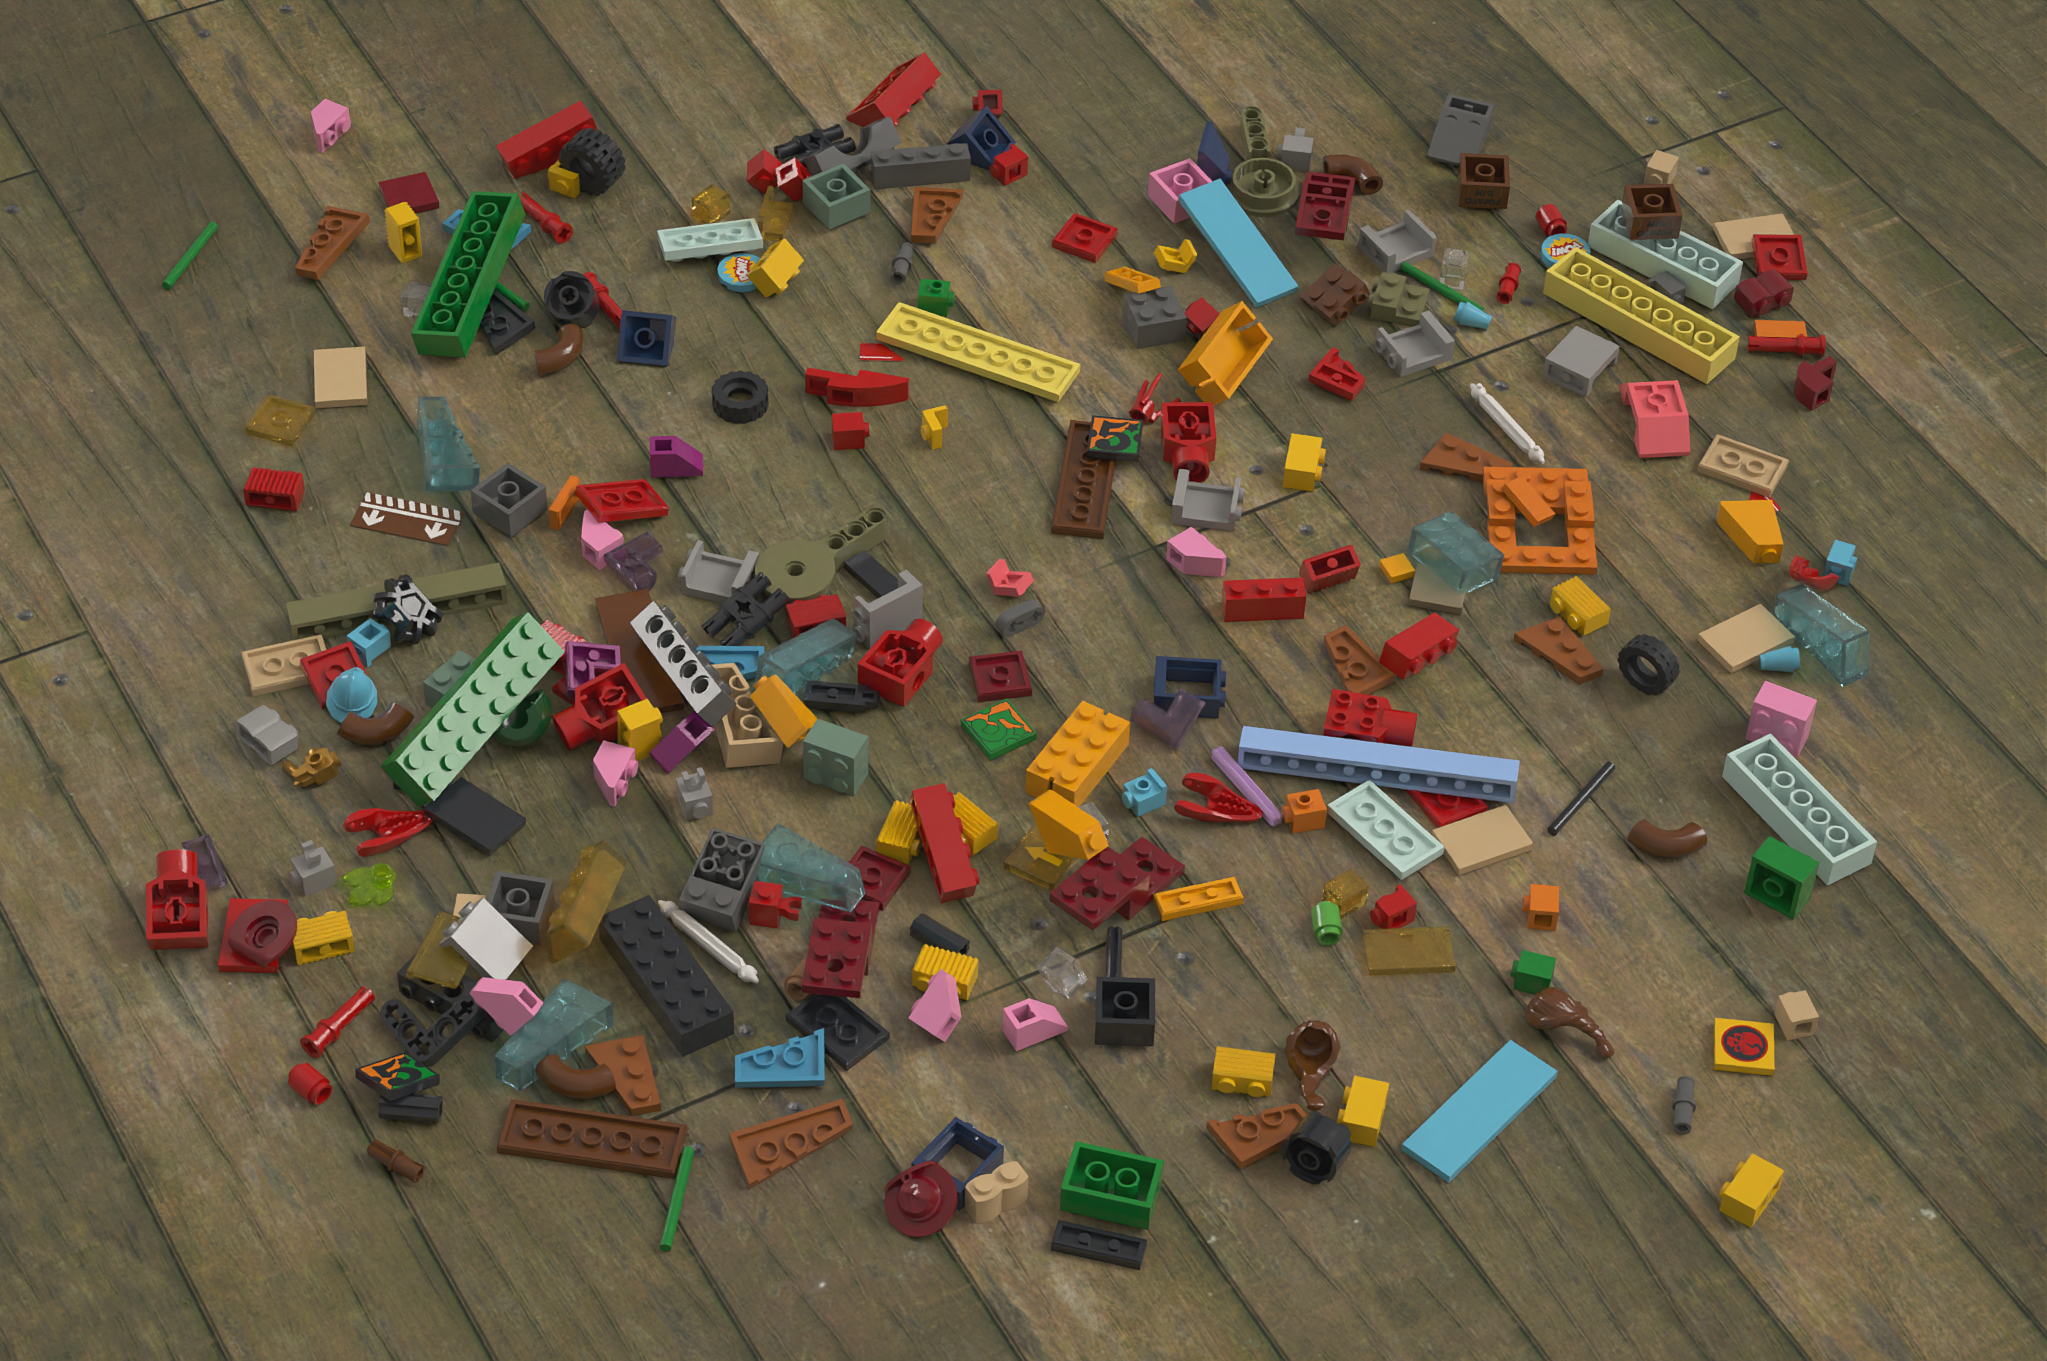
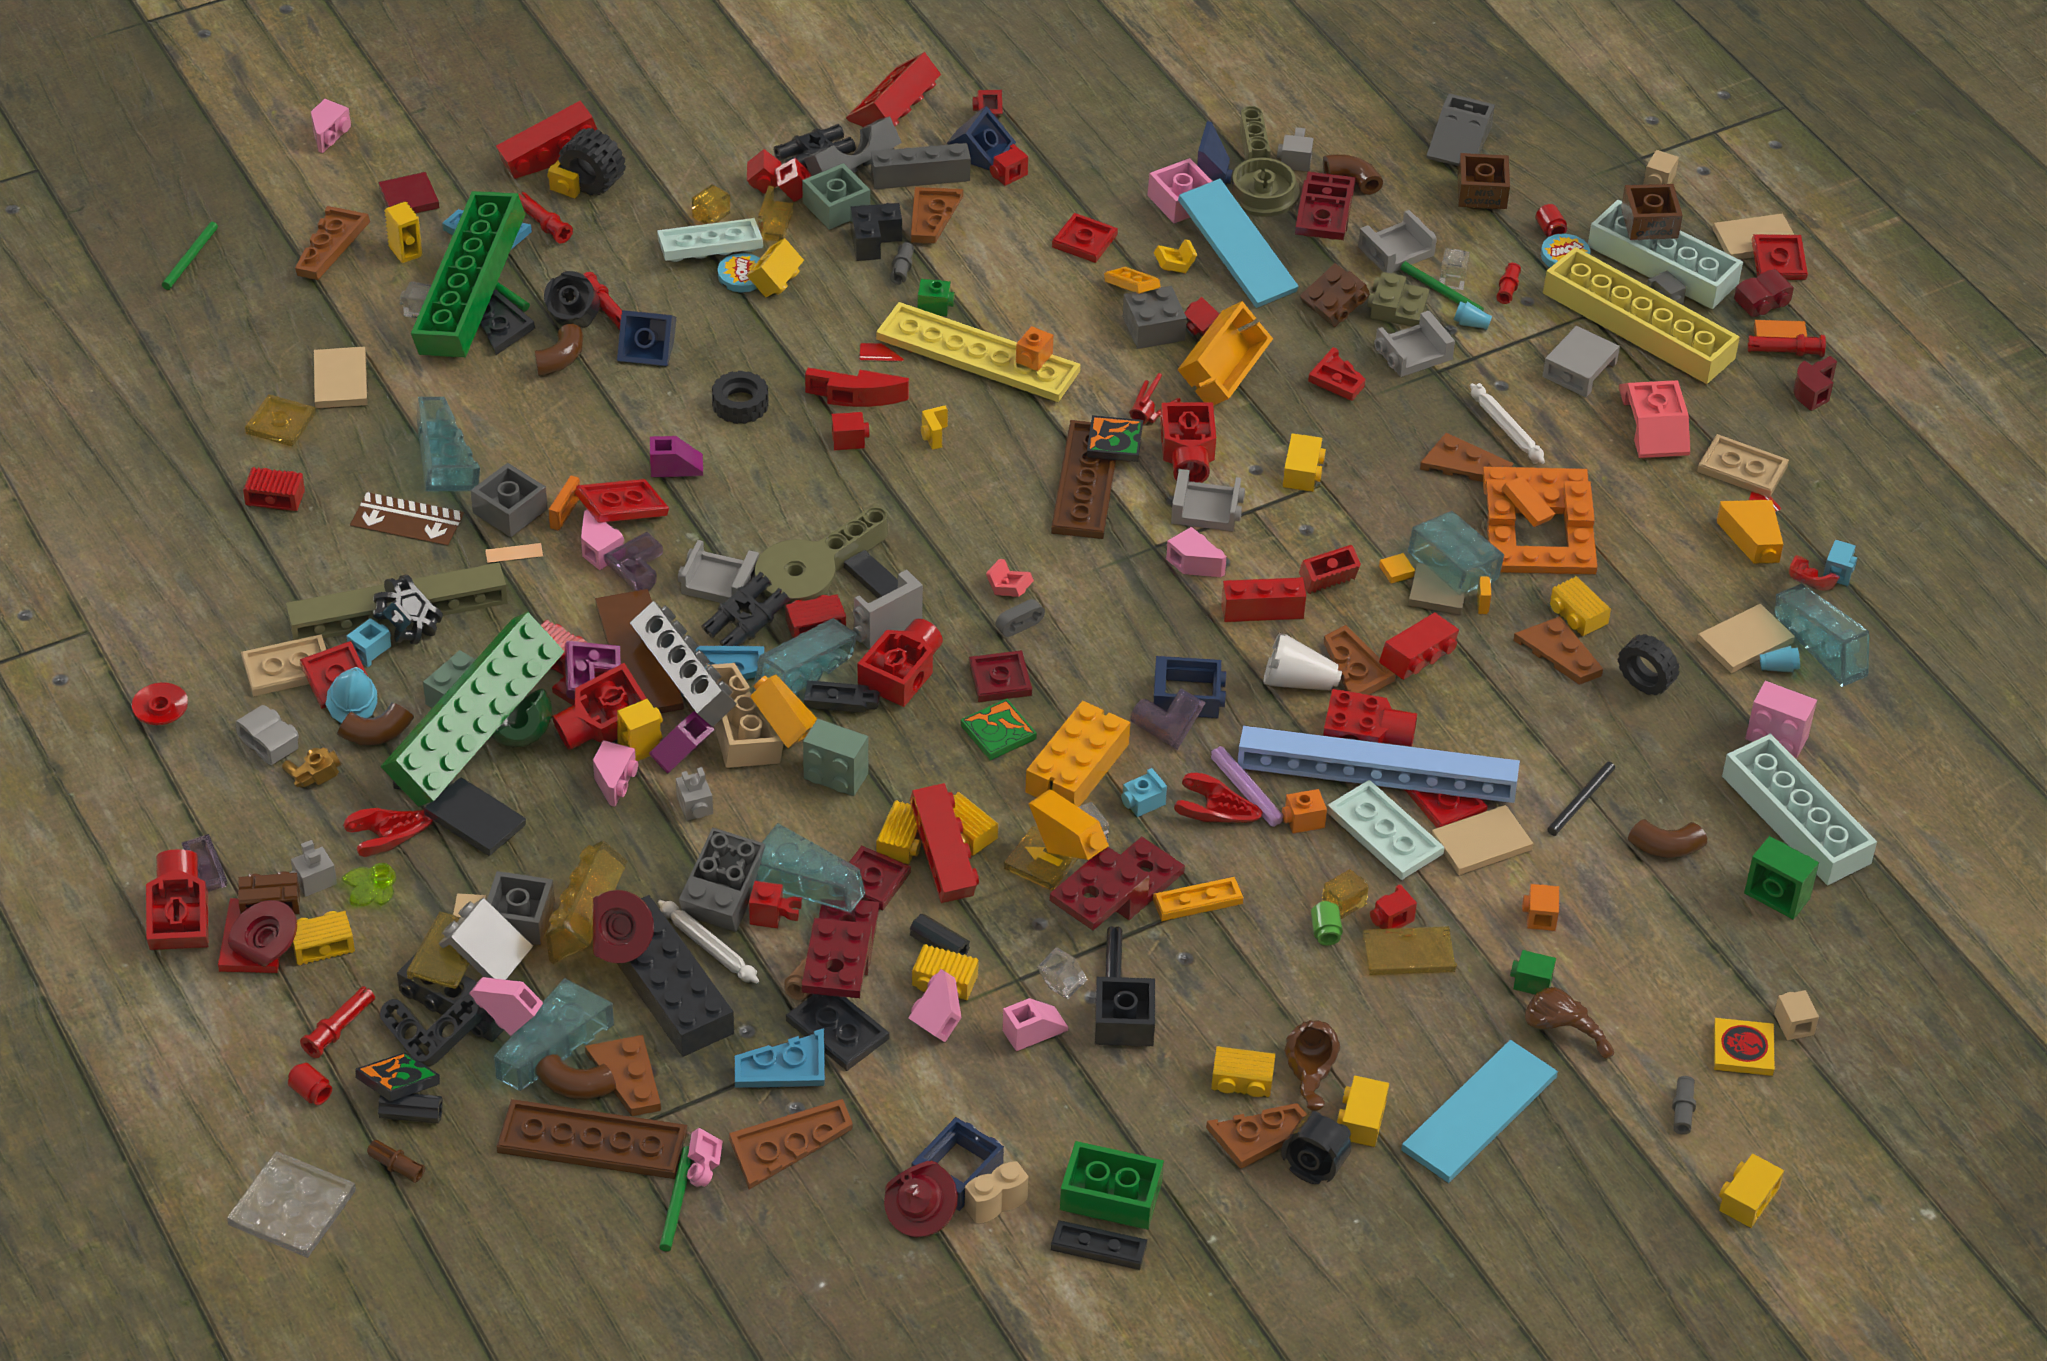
(159, 703): none -> red dish
(276, 887): none -> reddish brown brick
(291, 1204): none -> clear plate
(514, 552): none -> light nougat sticker
(620, 926): none -> dark red hat
(706, 1152): none -> bright pink plate
(872, 226): none -> black brick
(1034, 348): none -> orange brick
(1299, 666): none -> white cone
(1484, 595): none -> light orange tile

